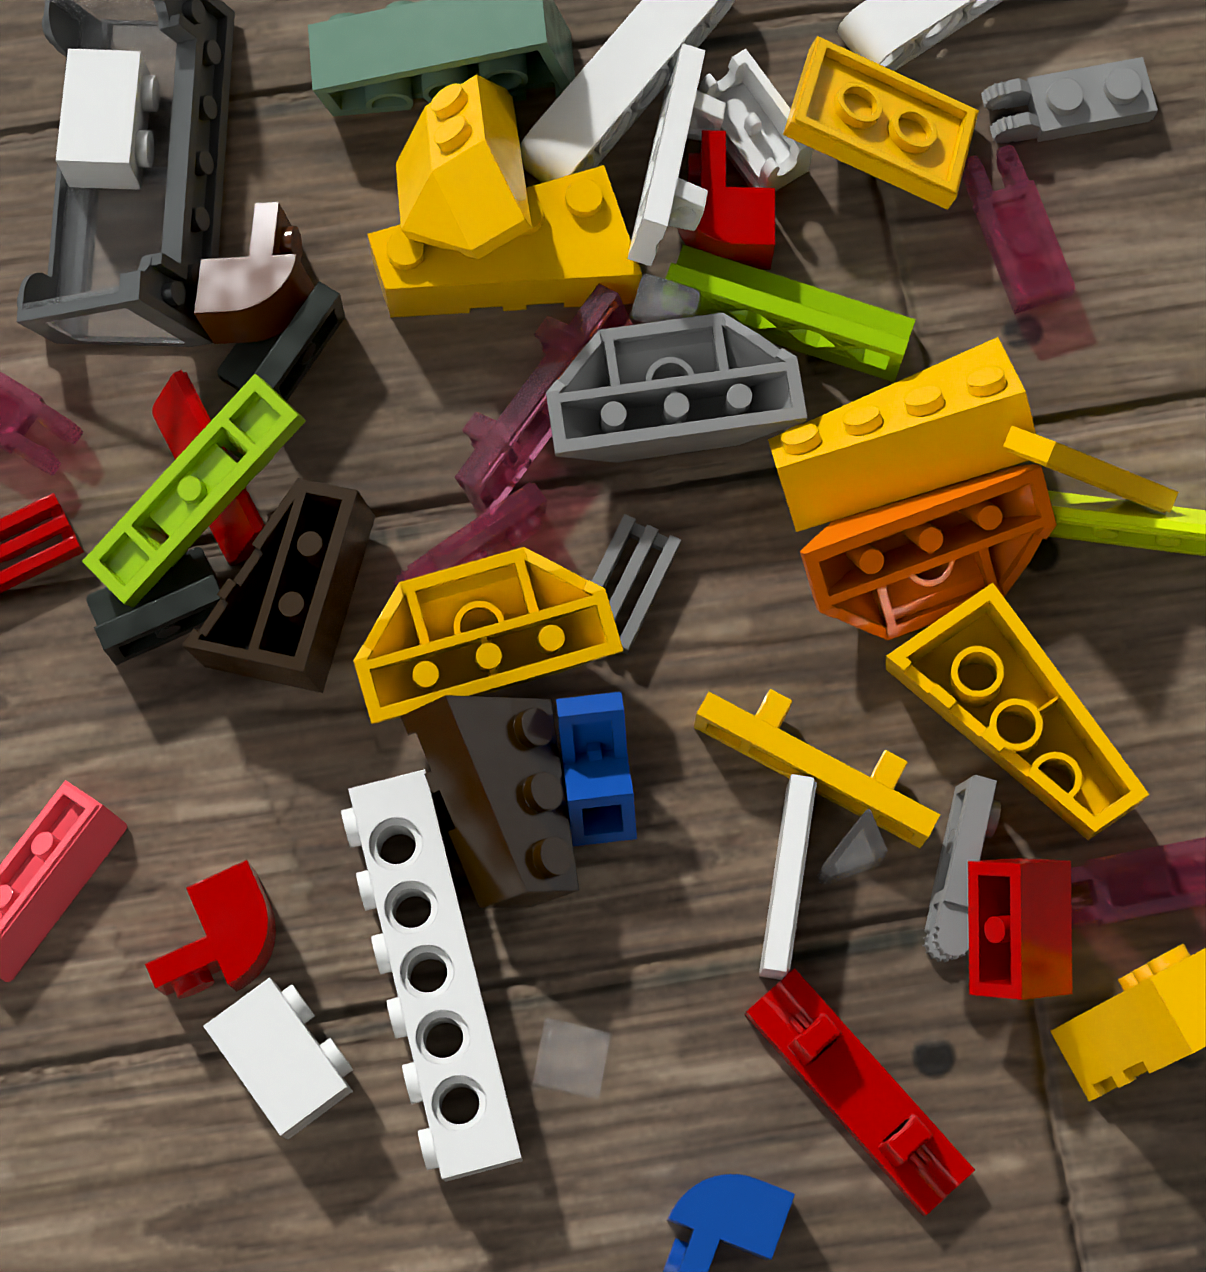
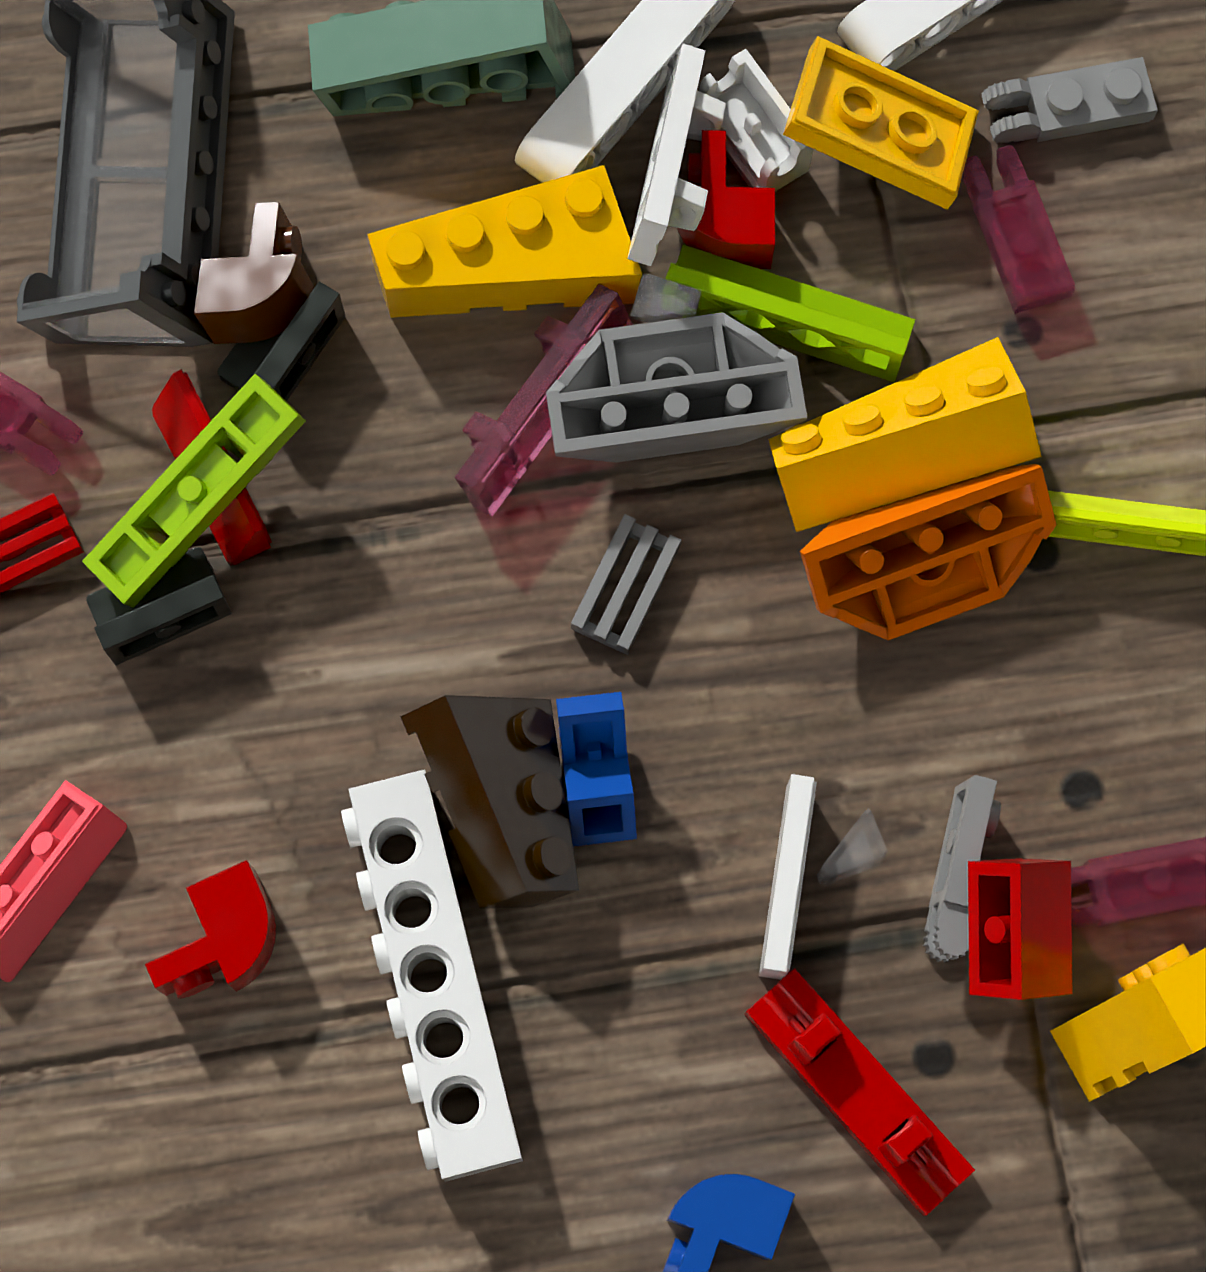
(106, 119): white brick -> none
(279, 1056): white brick -> none
(293, 591): dark brown wedge -> none
(464, 171): yellow wedge -> none
(482, 632): yellow wedge -> none
(511, 519): clear pink hinge -> none
(571, 1059): clear slope -> none
(768, 744): yellow hinge -> none
(1016, 707): yellow wedge -> none
(1089, 470): yellow tile -> none

